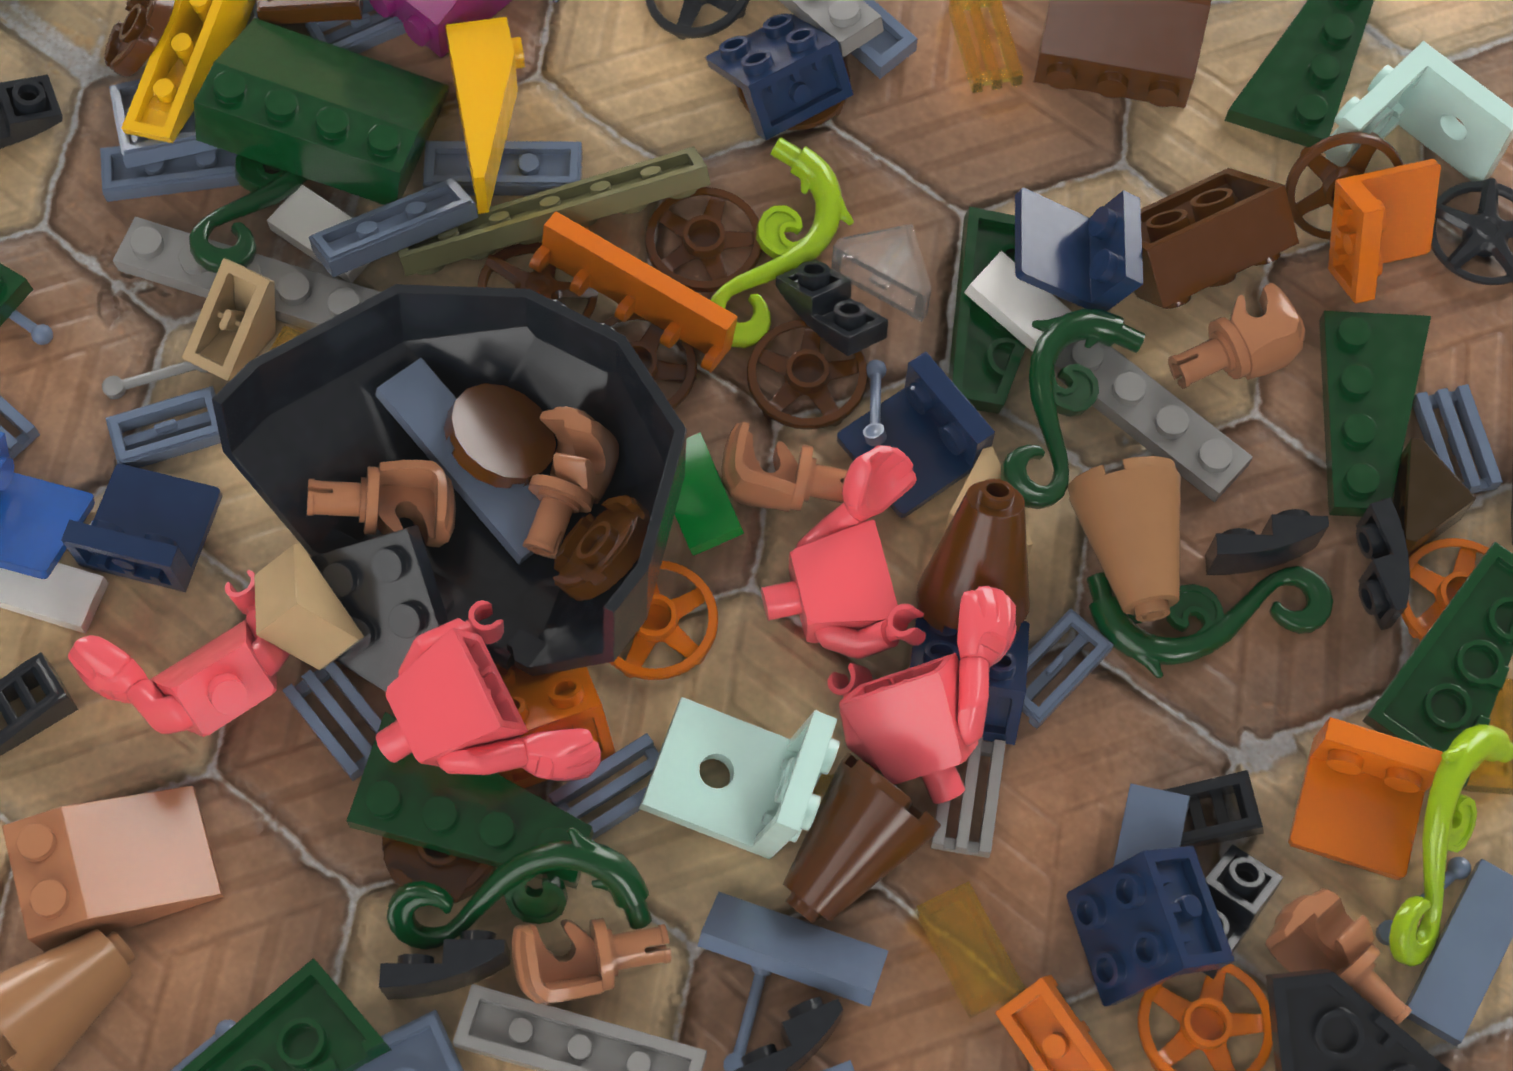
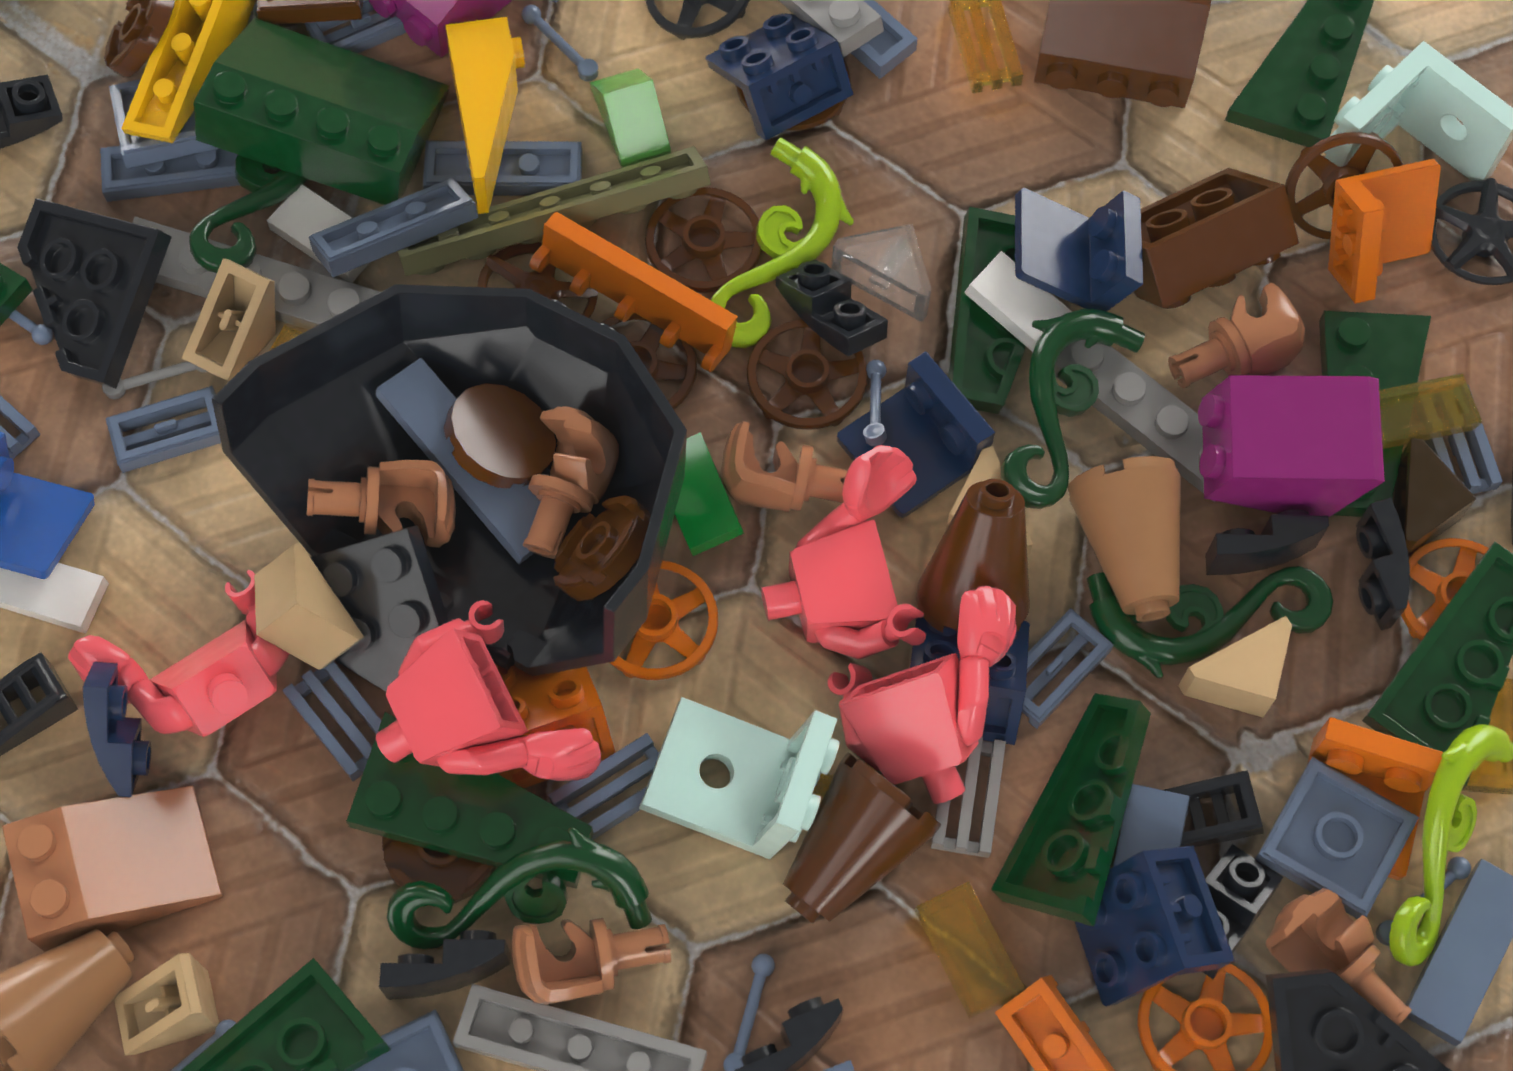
(91, 284): none -> black plate
(112, 734): none -> dark blue slope
(146, 528): dark blue bracket -> none
(166, 1006): none -> tan slope
(586, 67): none -> sand blue hinge
(631, 116): none -> bright green slope
(793, 948): sand blue tile -> none
(1075, 825): none -> dark green wing
(1244, 673): none -> tan slope
(1291, 442): none -> magenta slope
(1337, 837): none -> sand blue tile
(1427, 410): none -> clear yellow tile

